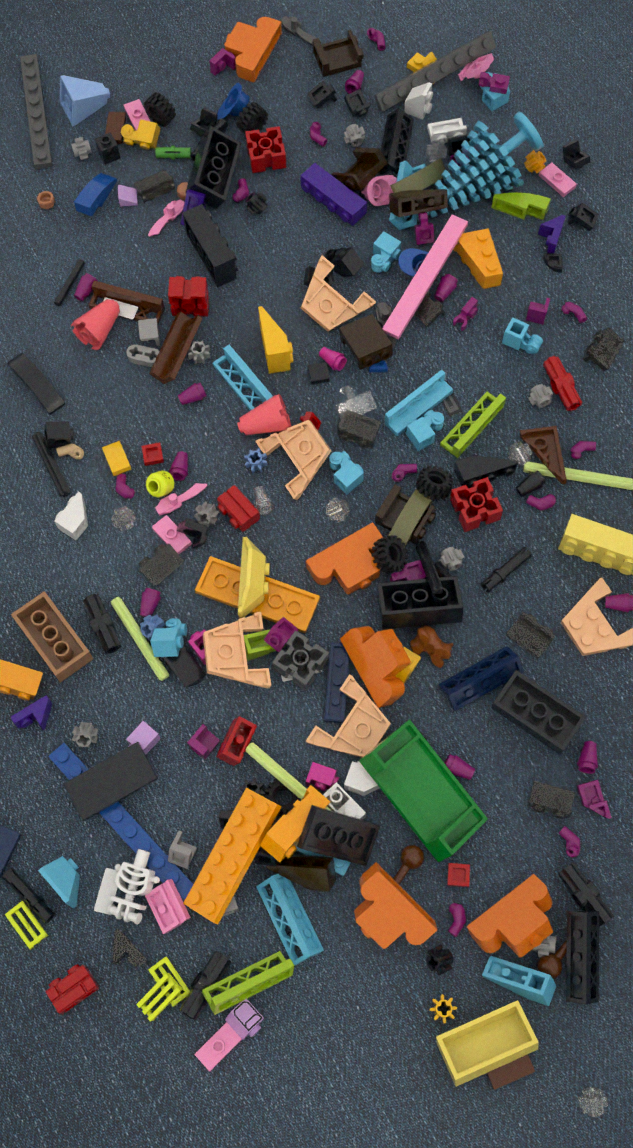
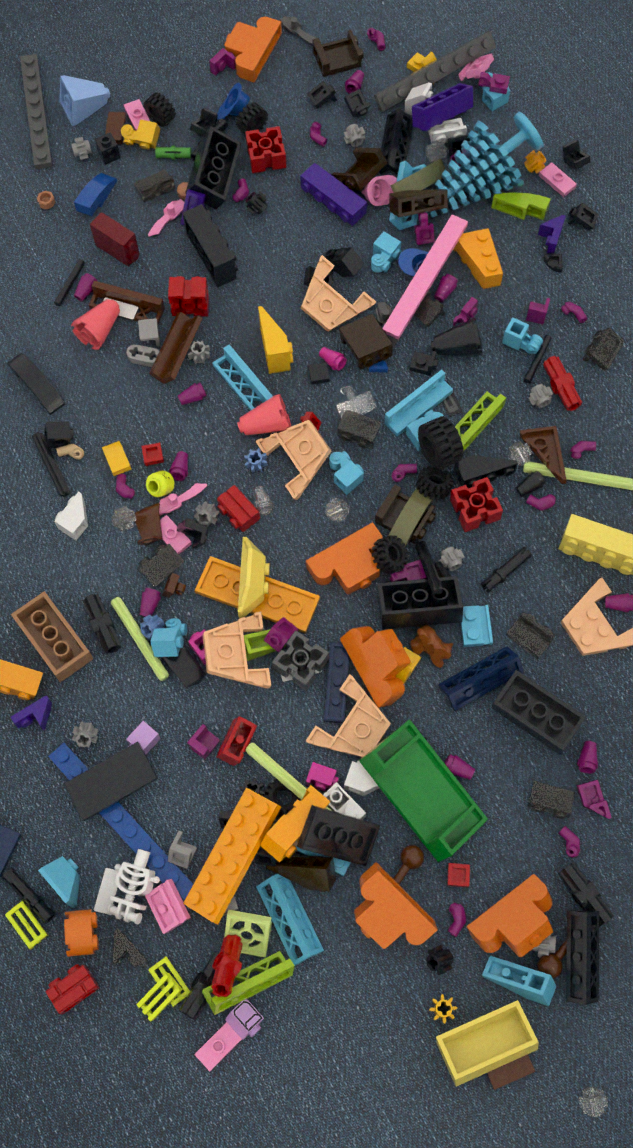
(80, 932): none -> orange brick
(115, 239): none -> dark red brick
(127, 196): lavender slope -> none
(149, 524): none -> reddish brown piece
(172, 586): none -> reddish brown tile
(227, 966): none -> red piece
(263, 921): none -> yellowish green piece
(424, 363): none -> black bracket
(440, 442): none -> black tyre
(442, 106): none -> dark purple brick
(459, 340): none -> black cone
(476, 626): none -> medium azure plate
(537, 359): none -> black bar

